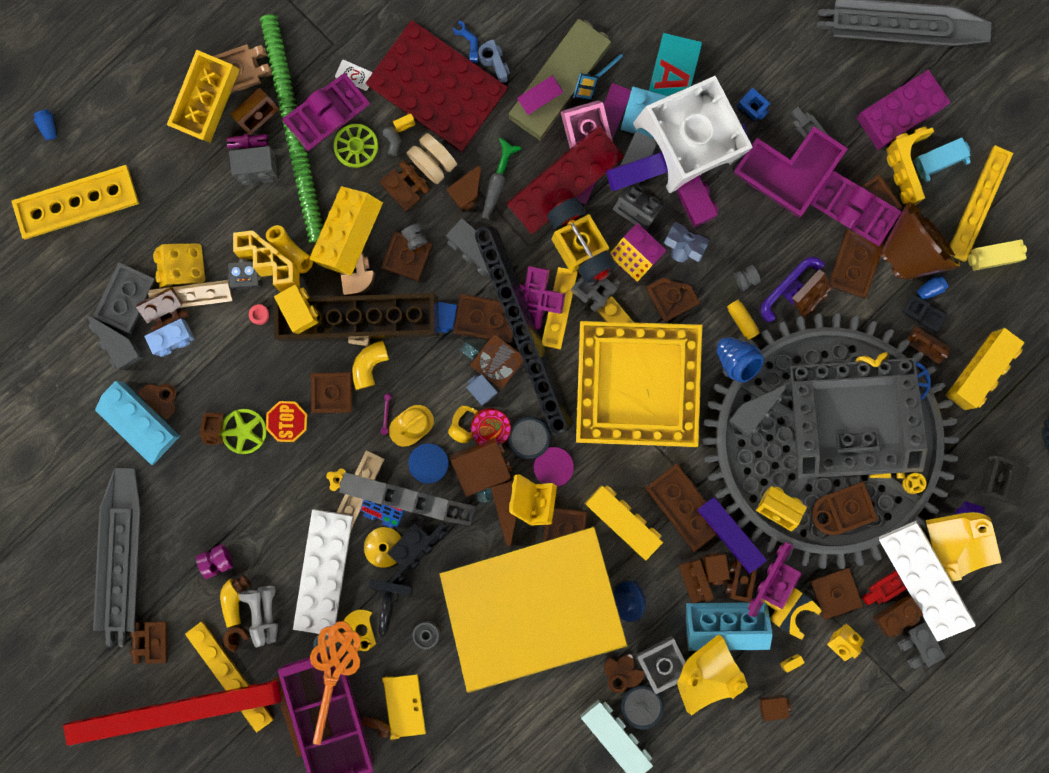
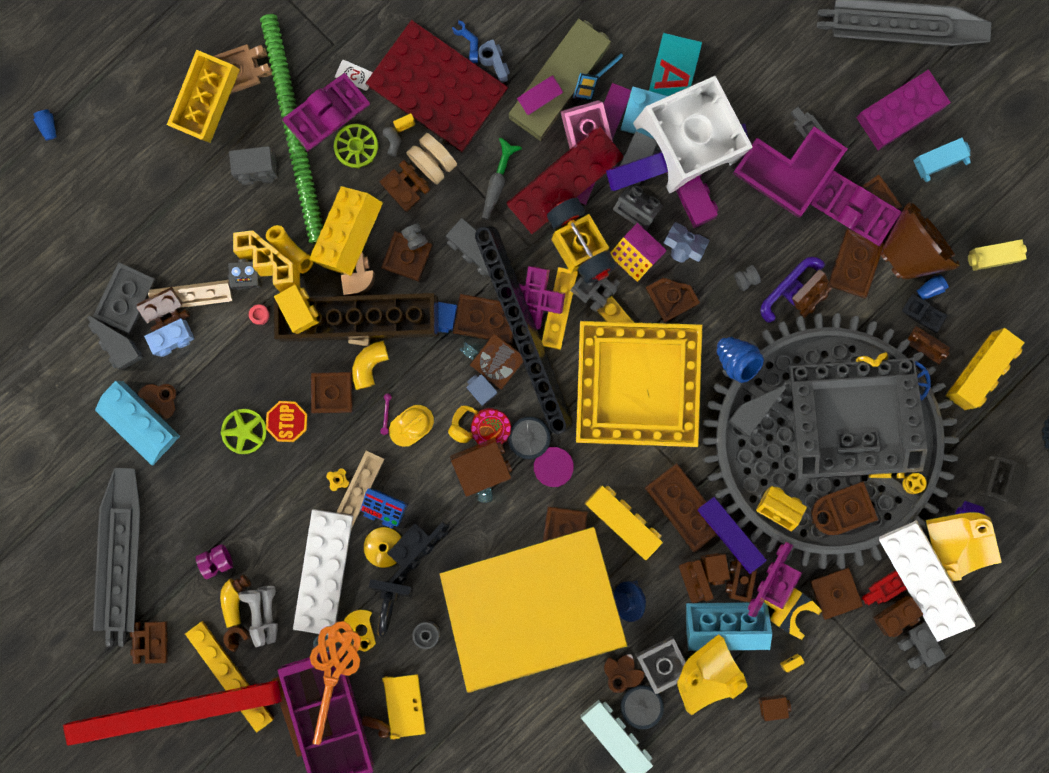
(65, 193): yellow plate -> none
(179, 264): yellow bracket -> none
(212, 428): reddish brown bracket -> none
(247, 141): magenta pin -> none
(254, 111): reddish brown brick -> none
(406, 499): dark grey arch -> none
(428, 463): blue tile -> none
(466, 190): reddish brown slope -> none
(502, 498): reddish brown slope -> none
(532, 501): yellow bracket -> none
(743, 319): yellow piece -> none
(756, 99): blue brick -> none
(846, 642): yellow brick -> none
(904, 170): yellow bracket -> none
(980, 202): yellow tile -> none

